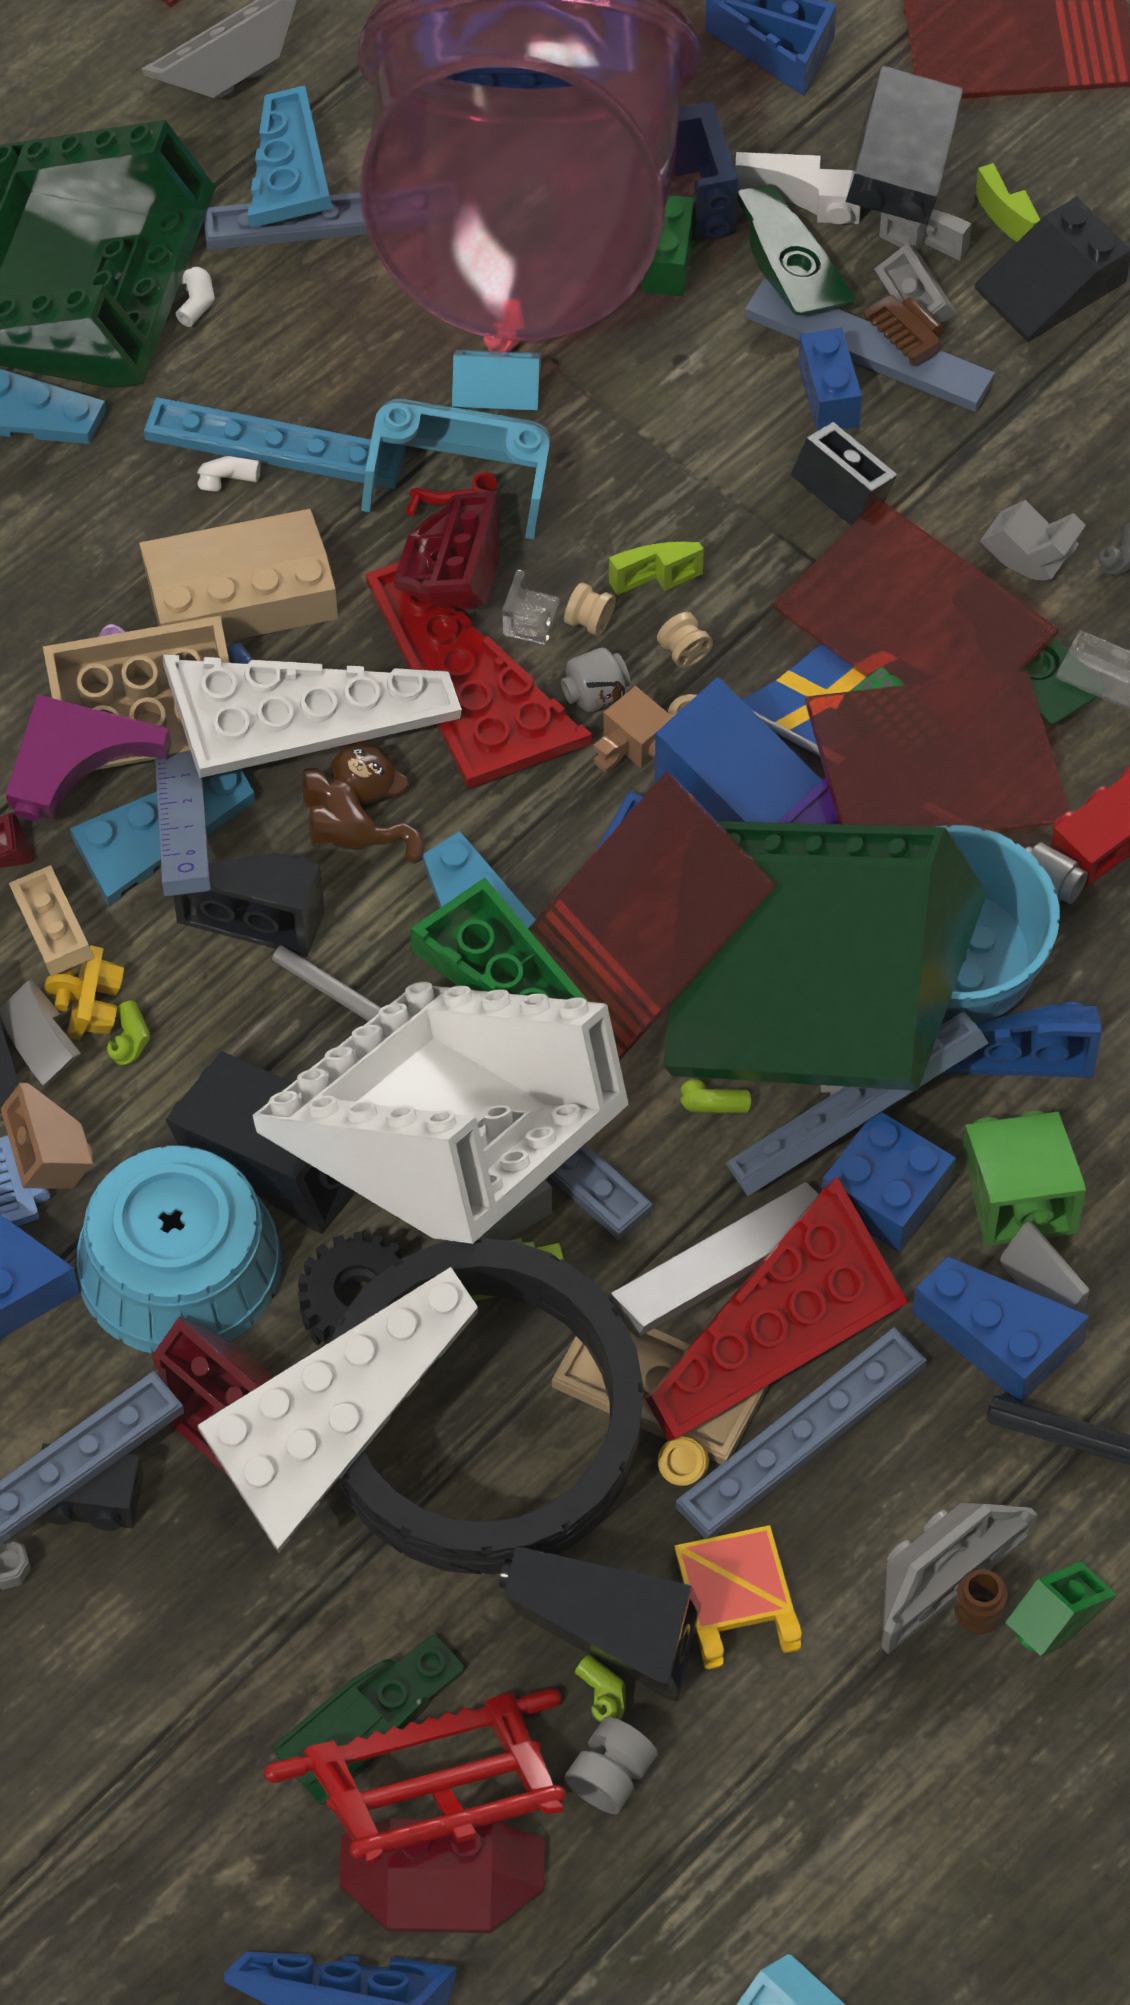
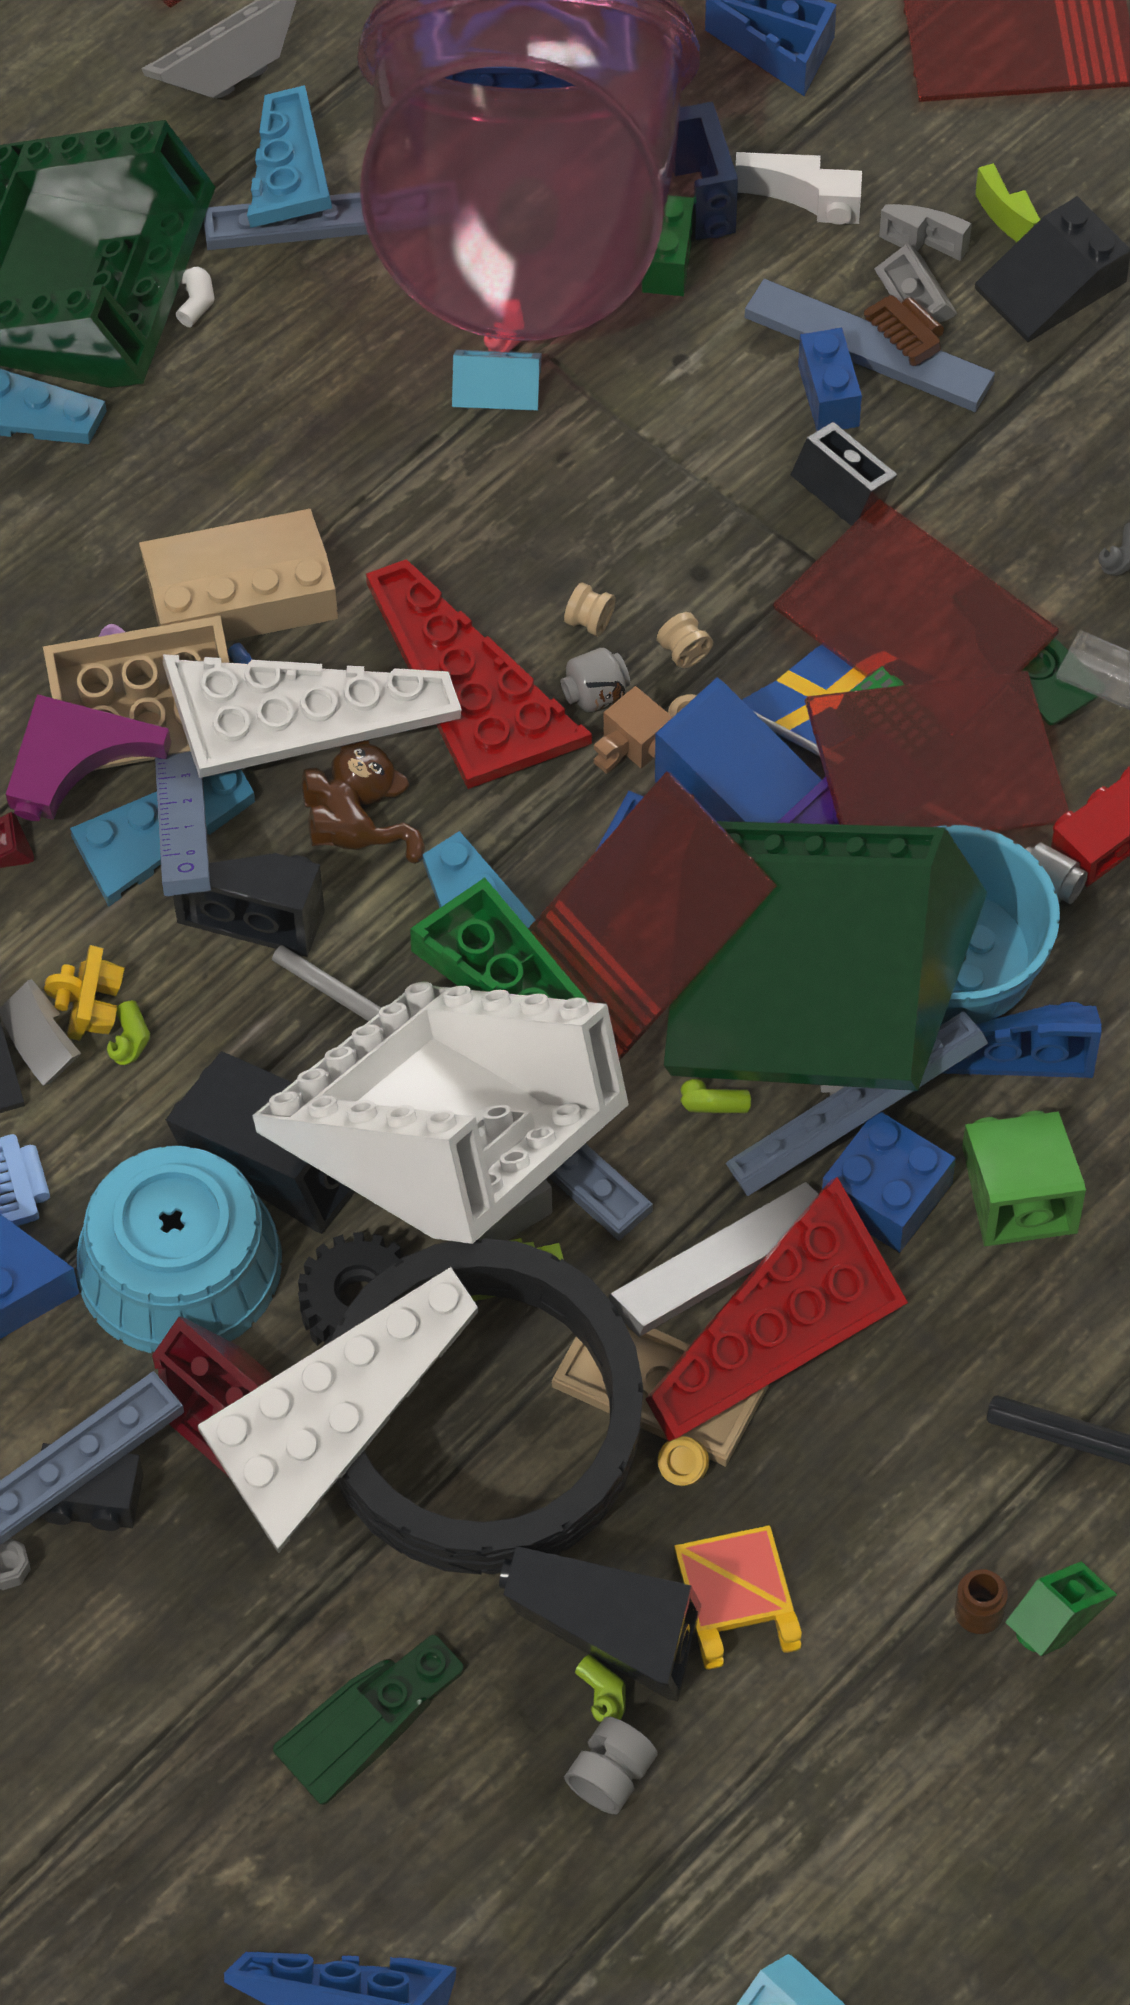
(45, 1140): medium nougat slope -> none
(51, 920): tan plate -> none
(227, 467): white arm -> none
(270, 442): dark azure tile -> none
(352, 1807): red piece -> none
(446, 1882): dark red wedge -> none
(453, 553): dark red wedge -> none
(463, 434): medium azure windscreen -> none
(481, 481): red piece -> none
(527, 612): clear panel -> none
(667, 562): lime slope -> none
(791, 254): piece -> none
(800, 1434): sand blue tile -> none
(904, 145): slope -> none
(927, 1572): light grey wedge -> none
(999, 1325): blue wedge -> none
(1029, 543): light grey brick -> none
(1042, 1270): light grey slope -> none

